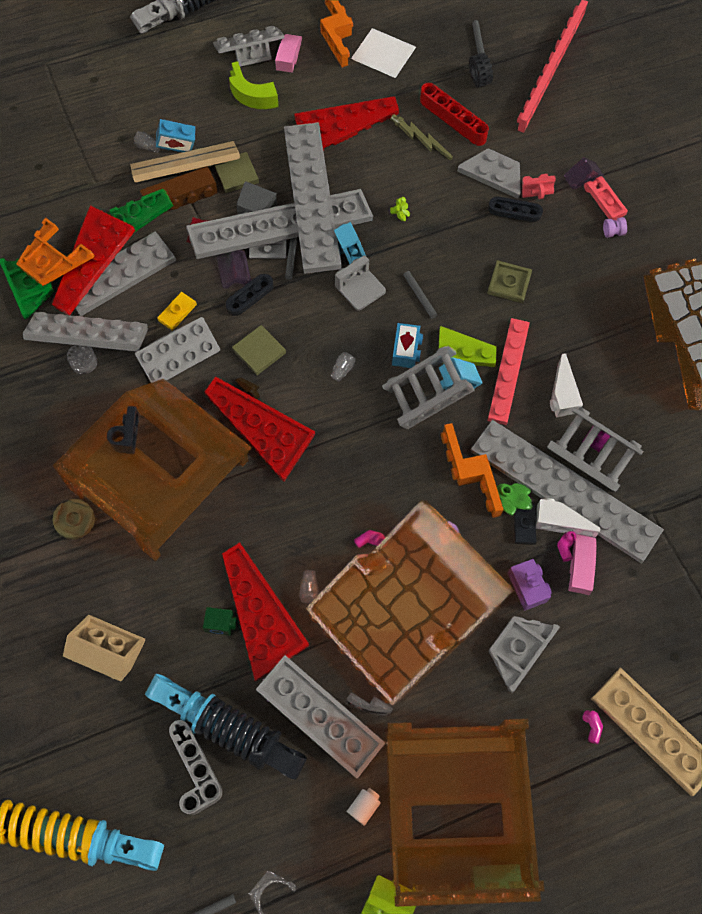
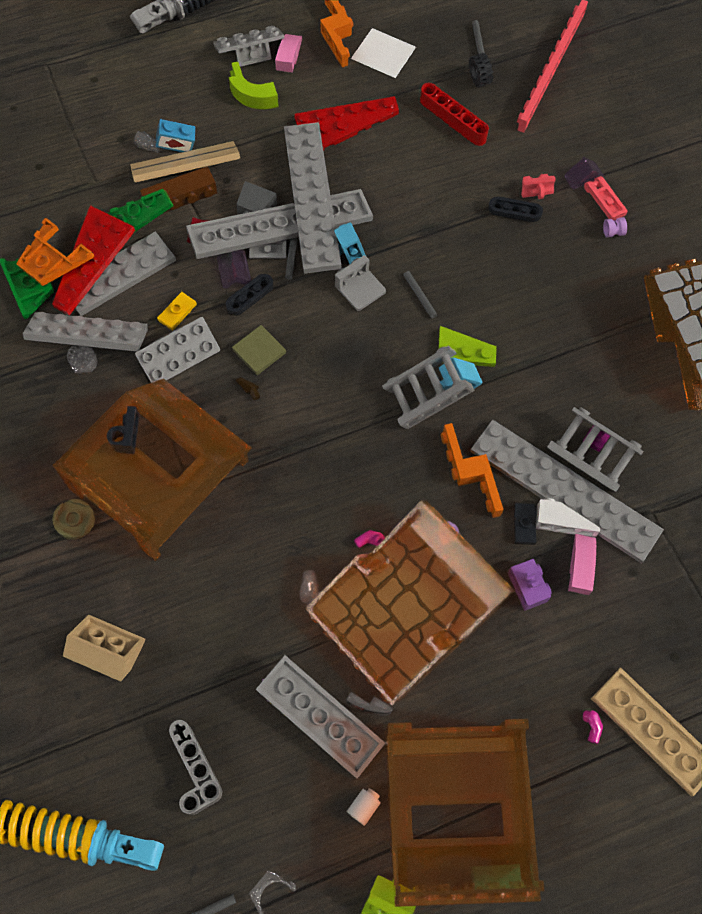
(219, 621): dark green brick -> none
(226, 728): black piece -> none
(236, 172): olive tile -> none
(263, 619): red wing -> none
(268, 431): red wing -> none
(343, 365): clear cone -> none
(400, 209): lime plant -> none
(406, 345): brick -> none
(428, 142): olive piece -> none
(494, 171): light grey wing -> none
(508, 371): coral plate -> none
(509, 281): olive tile -> none
(515, 497): bright green plate -> none
(519, 648): light grey wing -> none
(565, 391): white slope -> none
(565, 544): dark pink arm -> none

